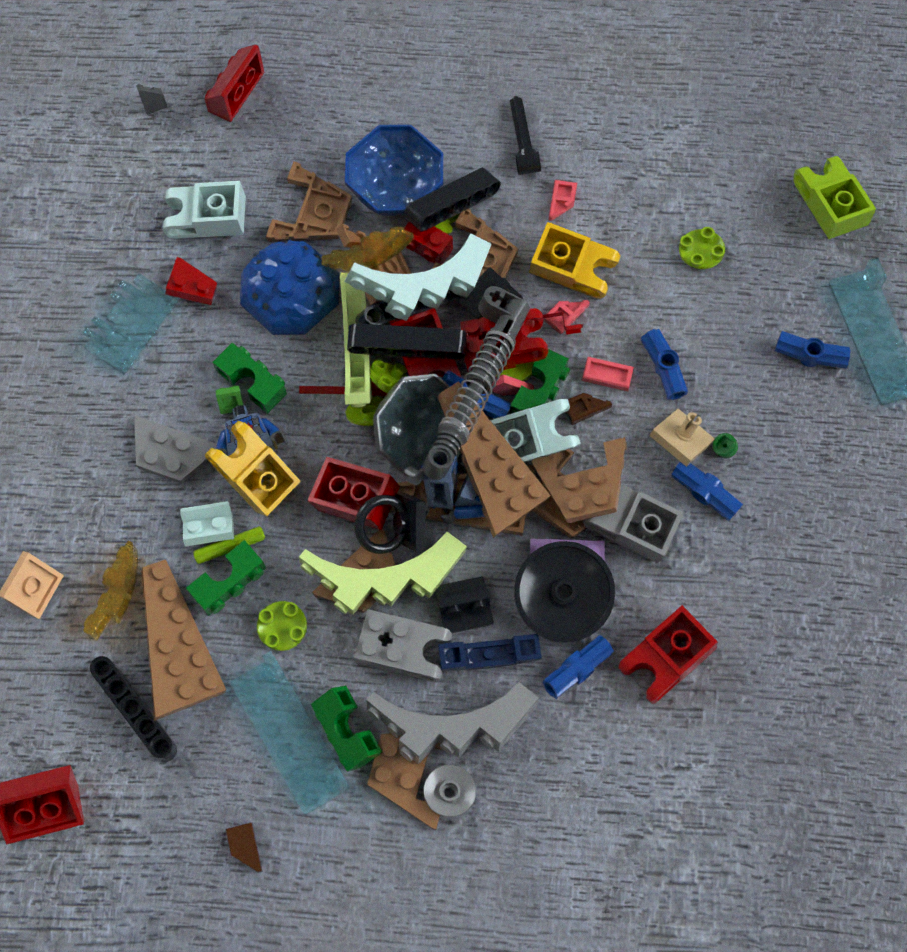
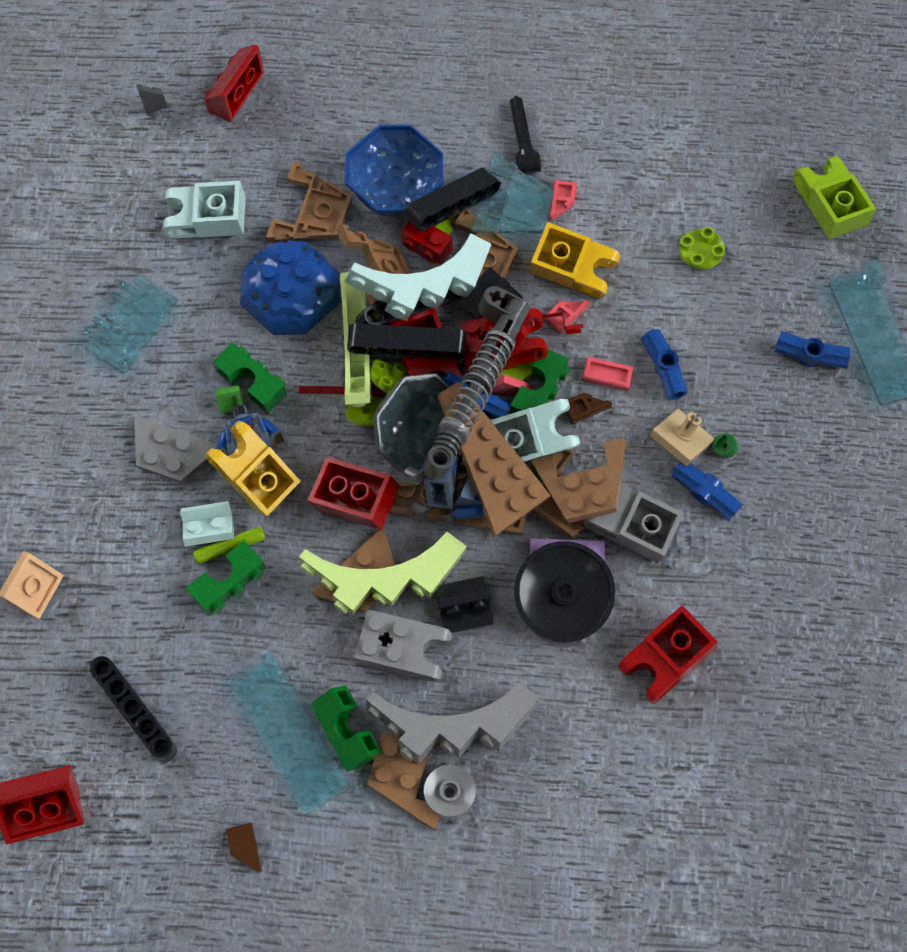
(120, 583): clear yellow slope -> none
(176, 651): medium nougat wing -> none
(190, 283): red wing -> none
(281, 625): lime dish -> none
(372, 252): clear yellow slope -> none
(407, 523): black tile -> none
(490, 653): dark blue slope -> none
(524, 205): none -> clear light blue wing
(578, 667): blue piece -> none

